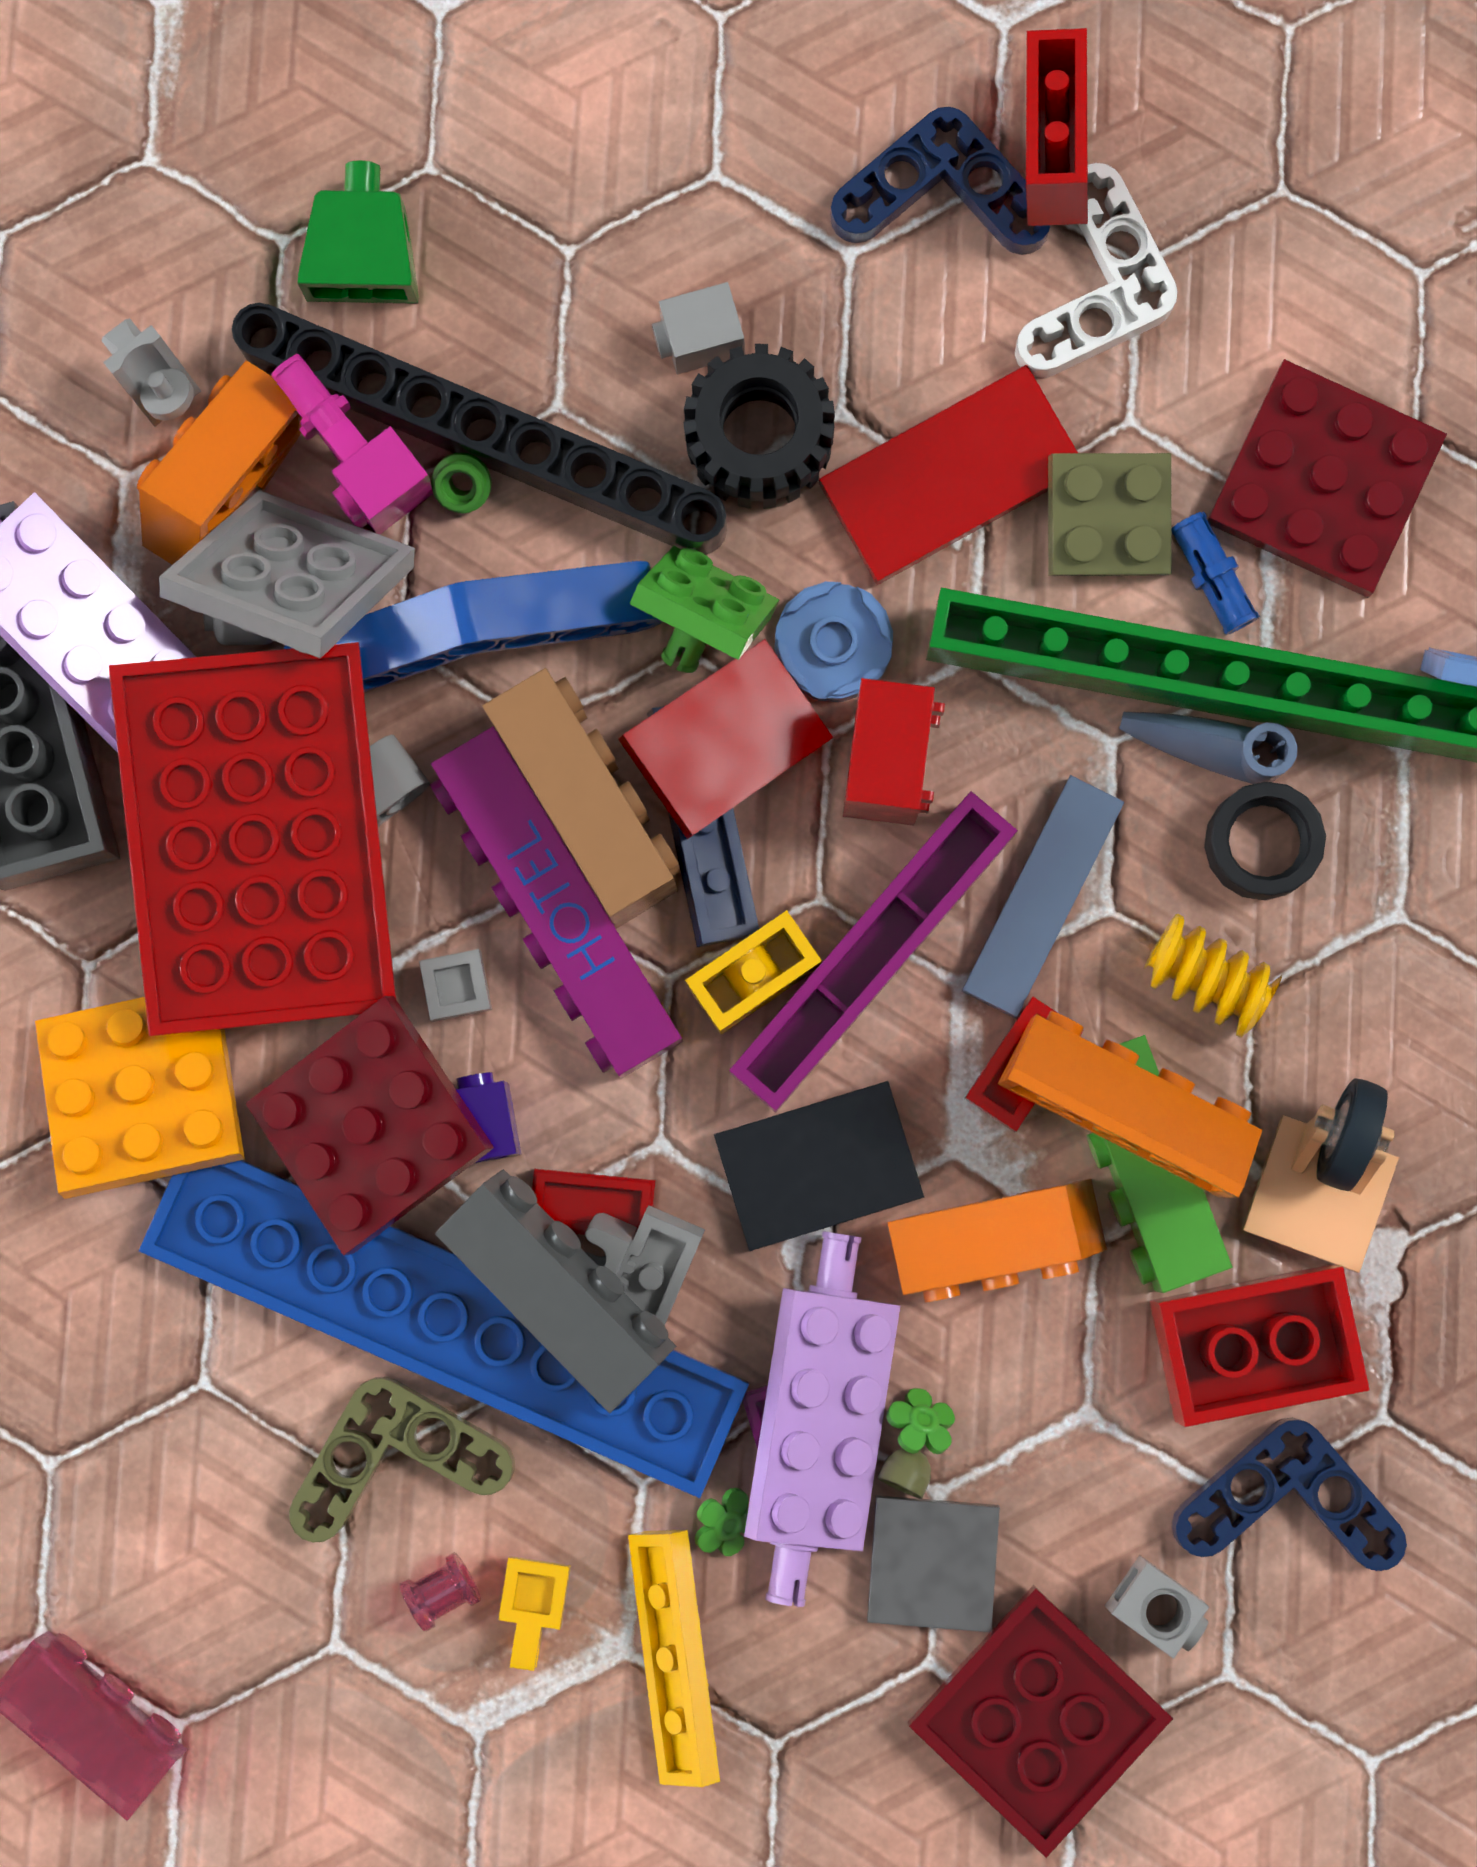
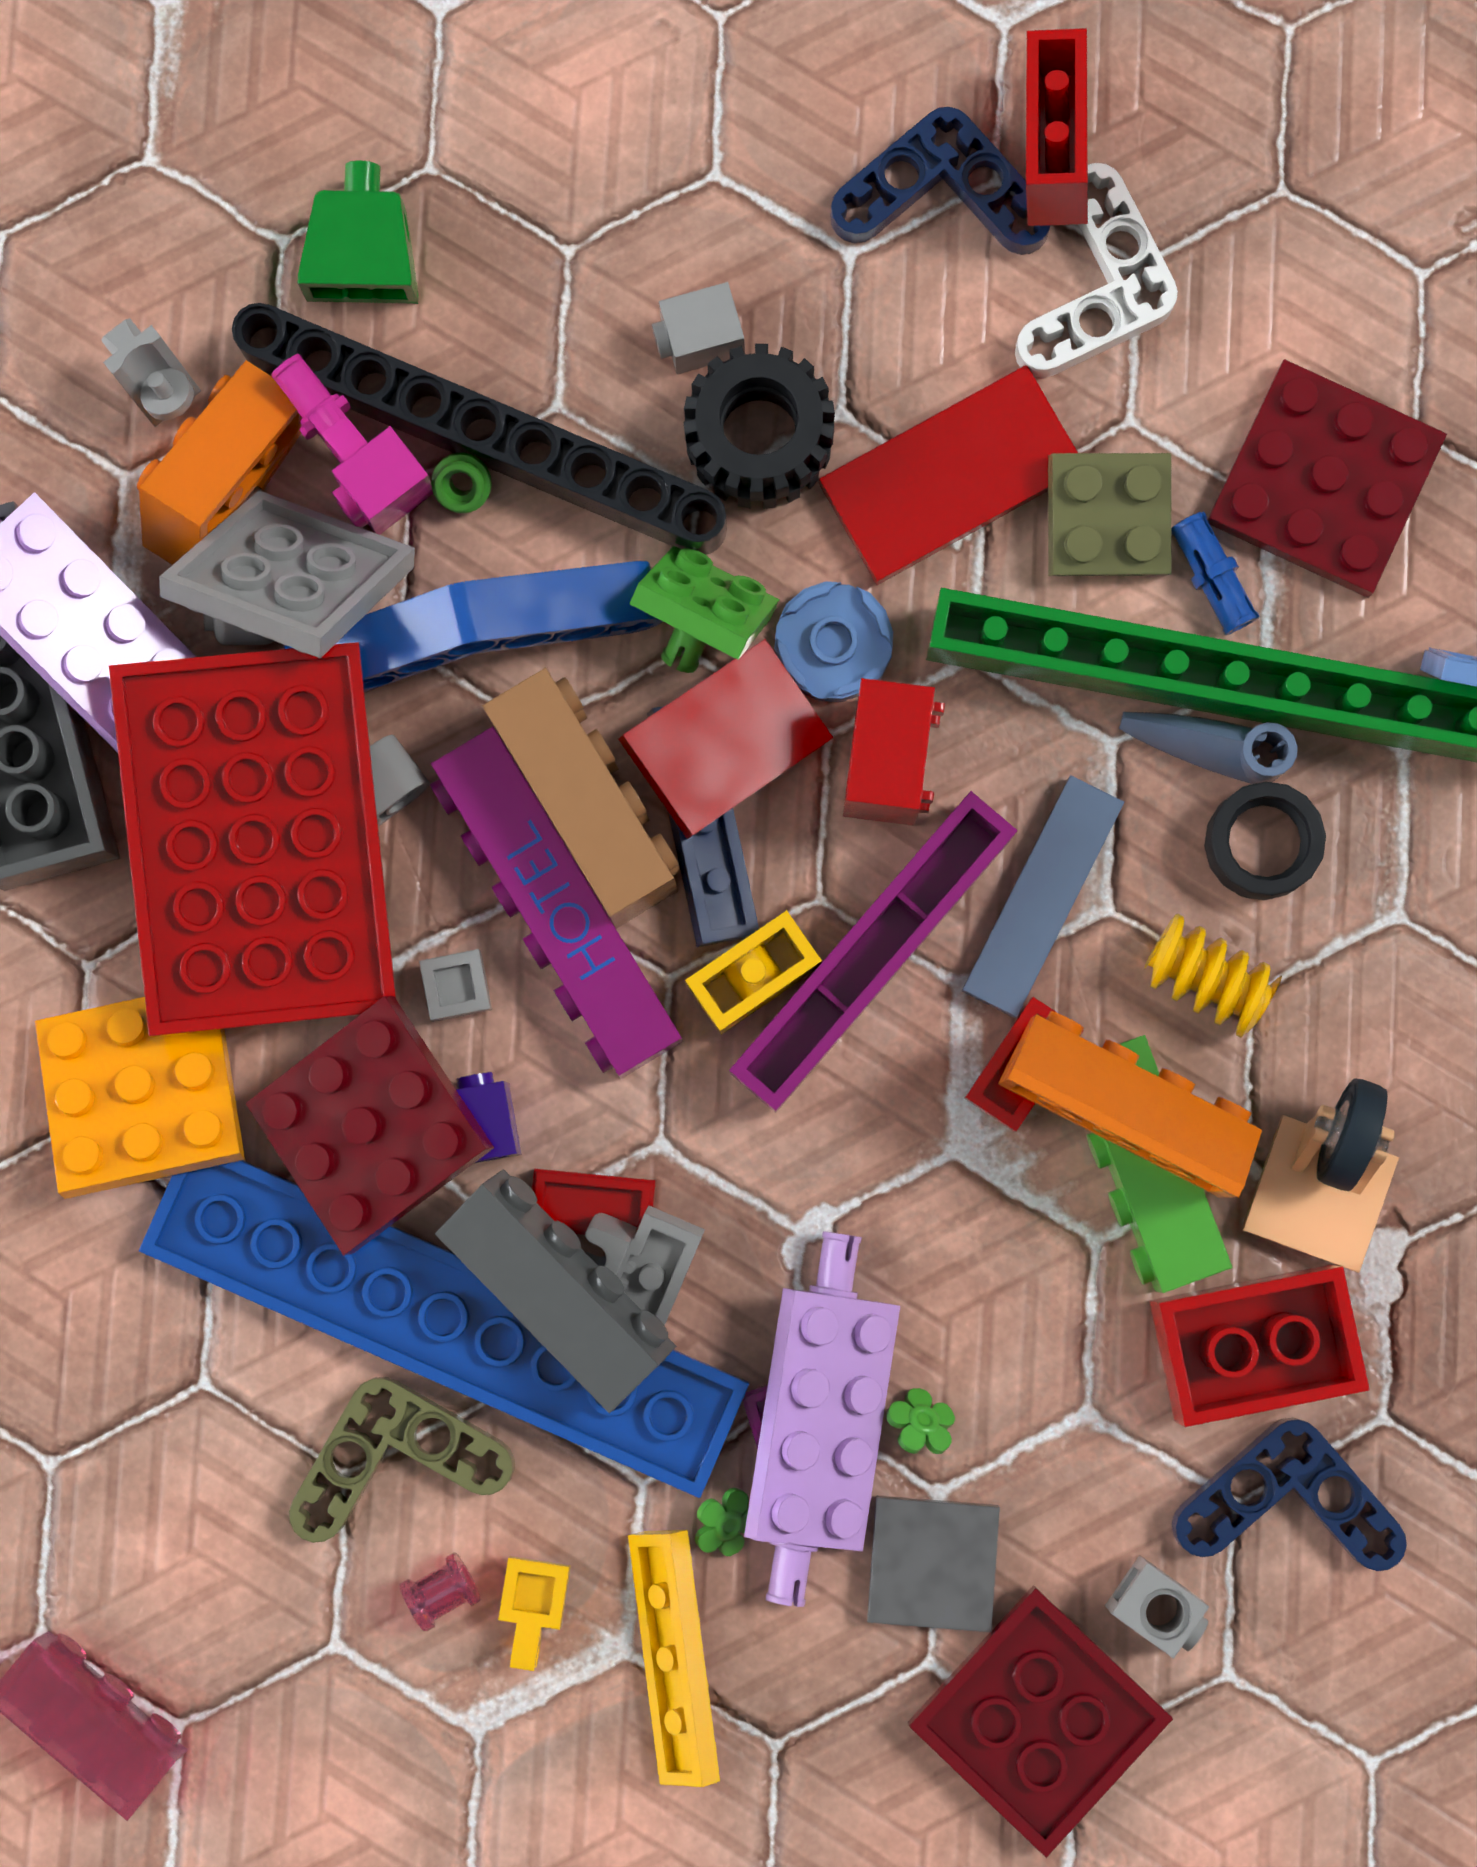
(818, 1166): black tile -> none
(907, 1472): olive hinge -> none
(997, 1240): orange wedge -> none

